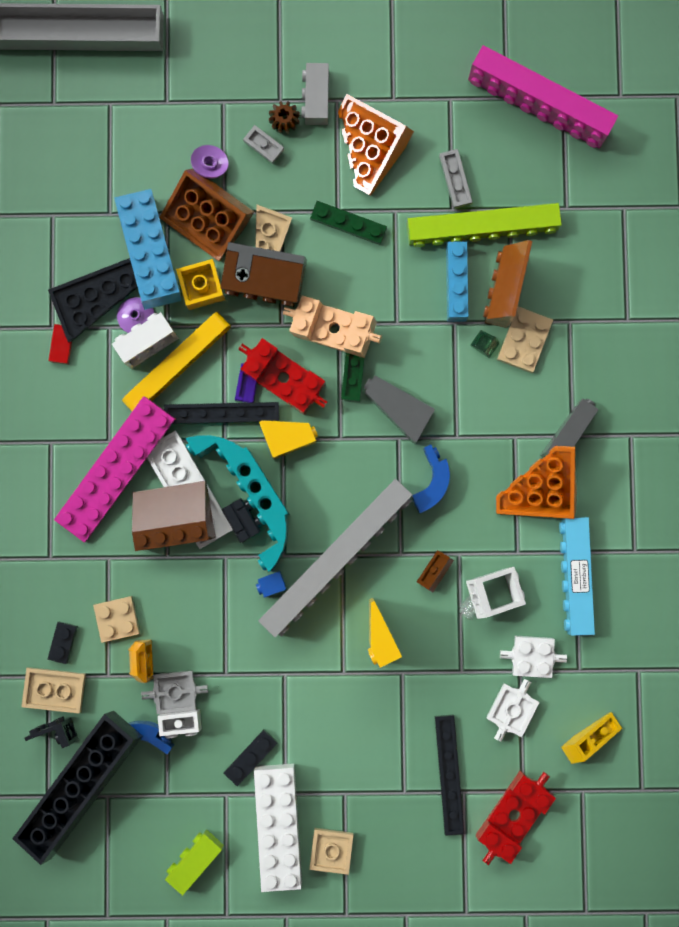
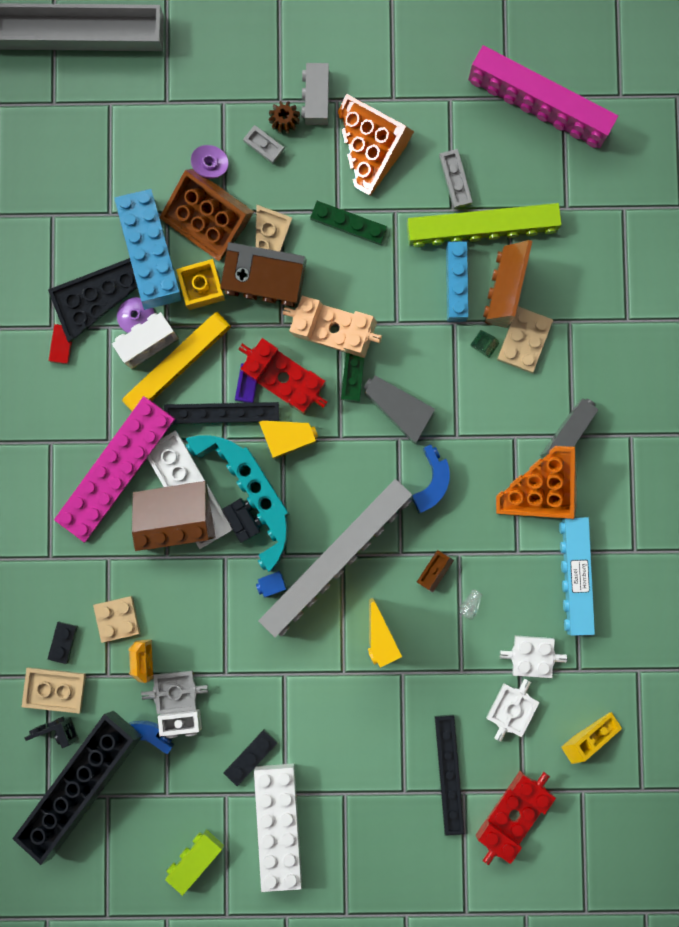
(331, 851): tan plate -> none
(480, 598): white window -> none

